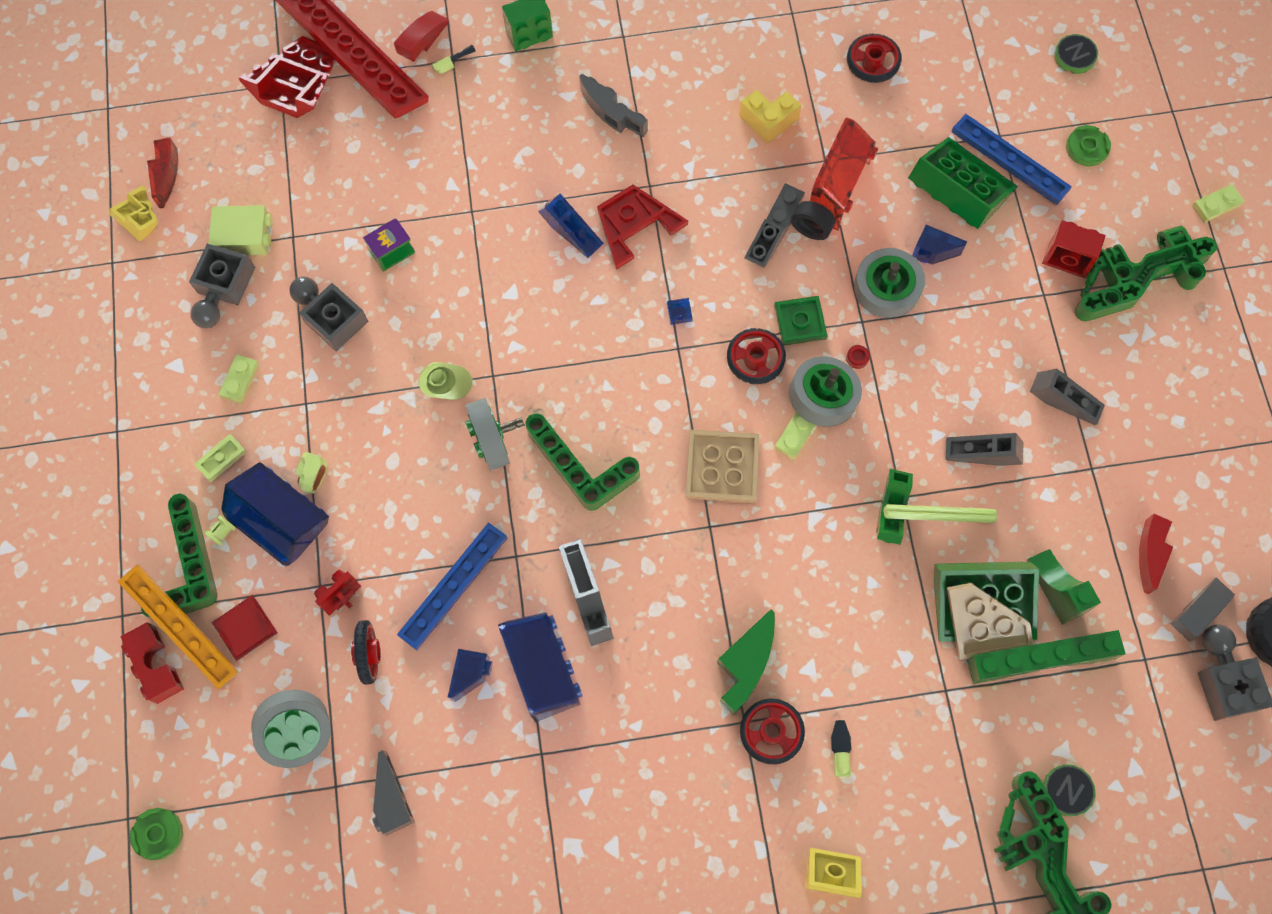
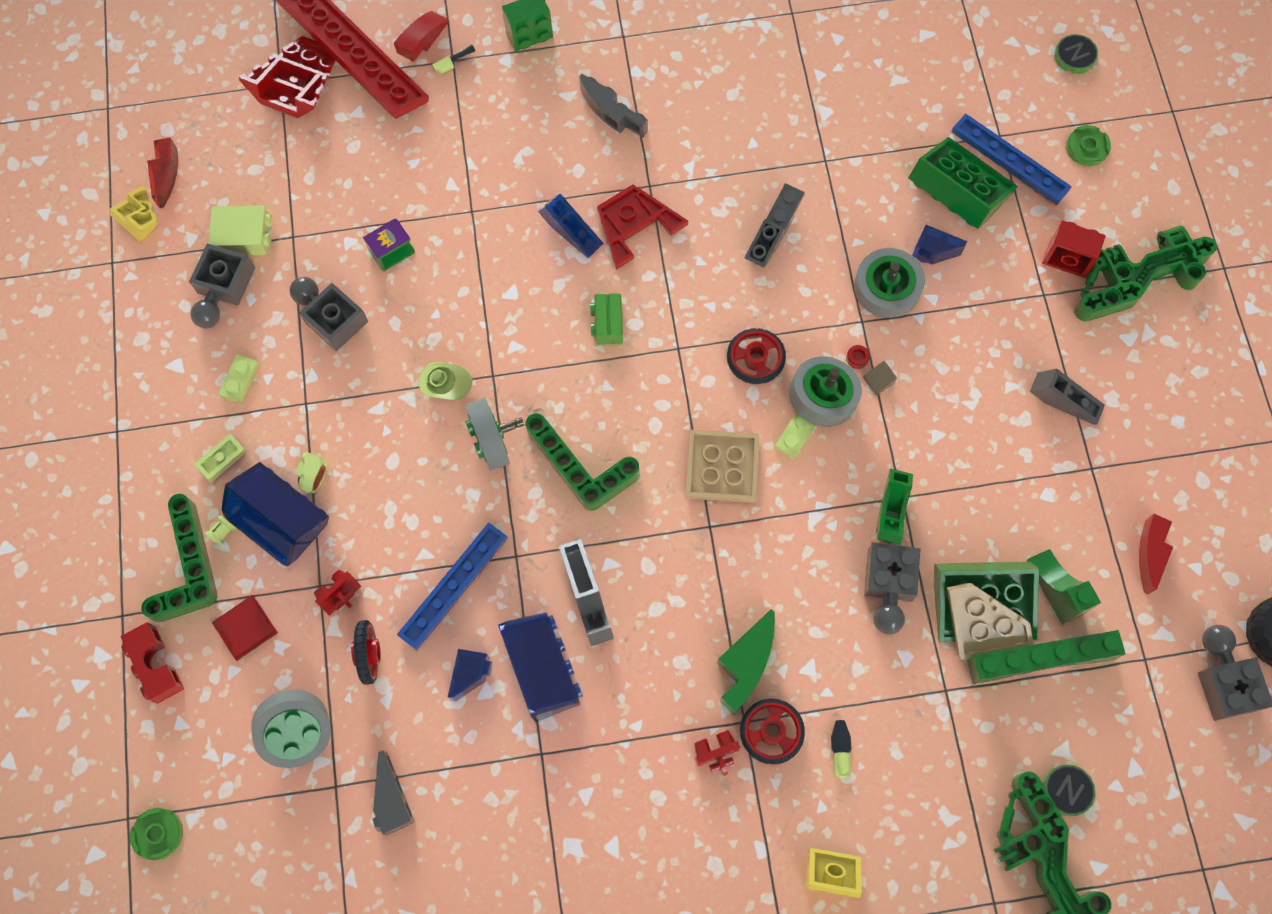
(178, 626): light orange plate -> none
(608, 318): none -> bright green brick
(679, 311): clear blue plate -> none
(727, 747): none -> red hips
(769, 118): light yellow brick -> none
(800, 320): green tile -> none
(813, 220): black tyre -> none
(842, 169): clear red windscreen -> none
(873, 58): red wheel -> none
(880, 378): none -> dark tan slope
(882, 584): none -> dark grey brick
(940, 513): yellowish green axle -> none
(986, 449): dark grey slope -> none
(1203, 609): dark grey slope -> none
(1218, 203): yellowish green plate -> none

